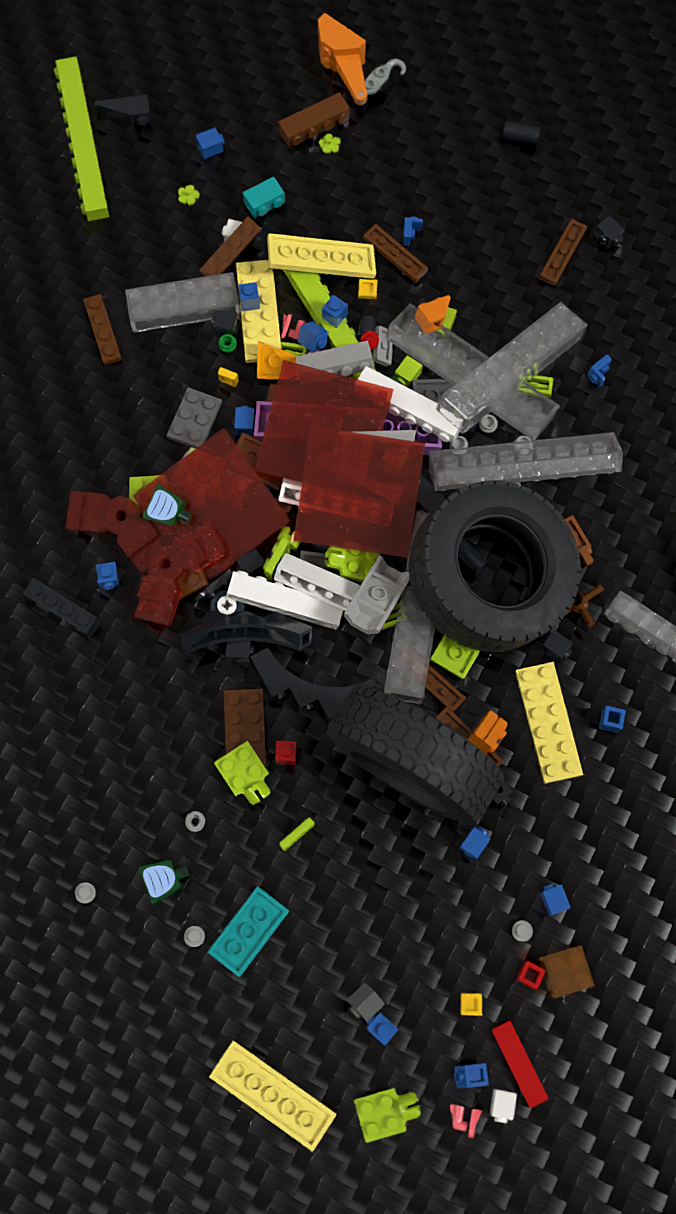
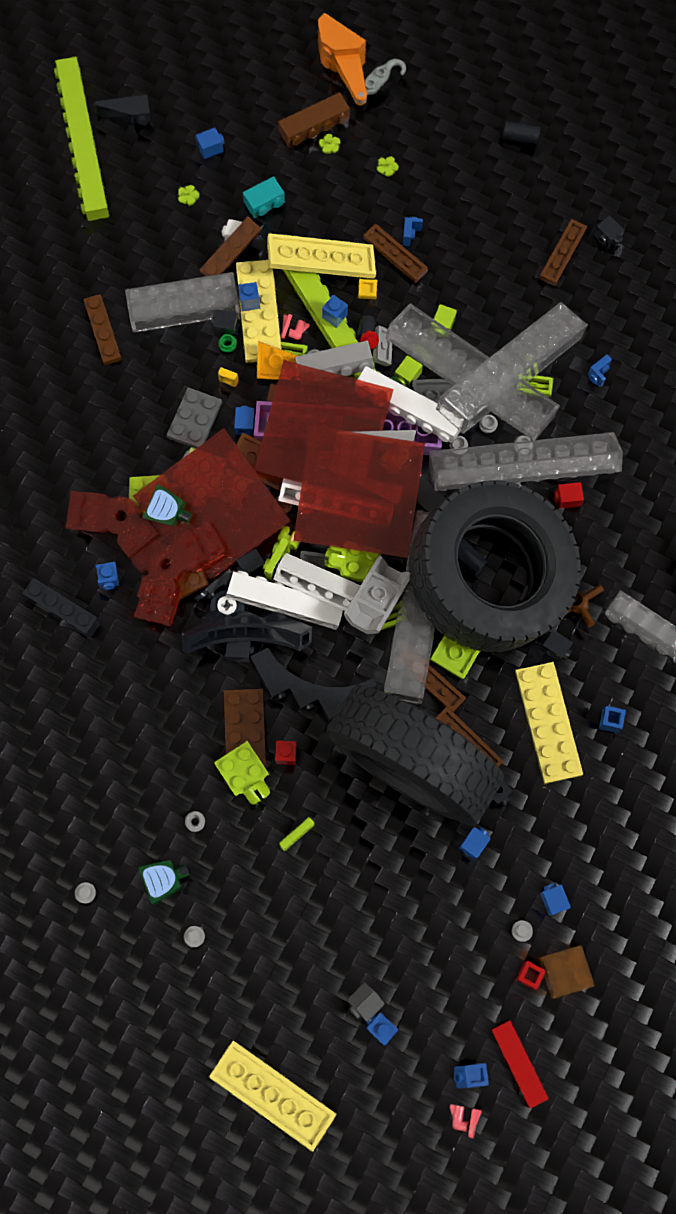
(248, 931): teal tile -> none
(312, 336): blue brick -> none
(385, 1113): lime plate -> none
(387, 166): none -> lime plant
(432, 314): orange slope -> none
(471, 1004): yellow tile -> none
(488, 732): orange brick -> none
(503, 1105): white brick -> none
(569, 495): none -> red brick
(583, 544): dark orange hinge -> none

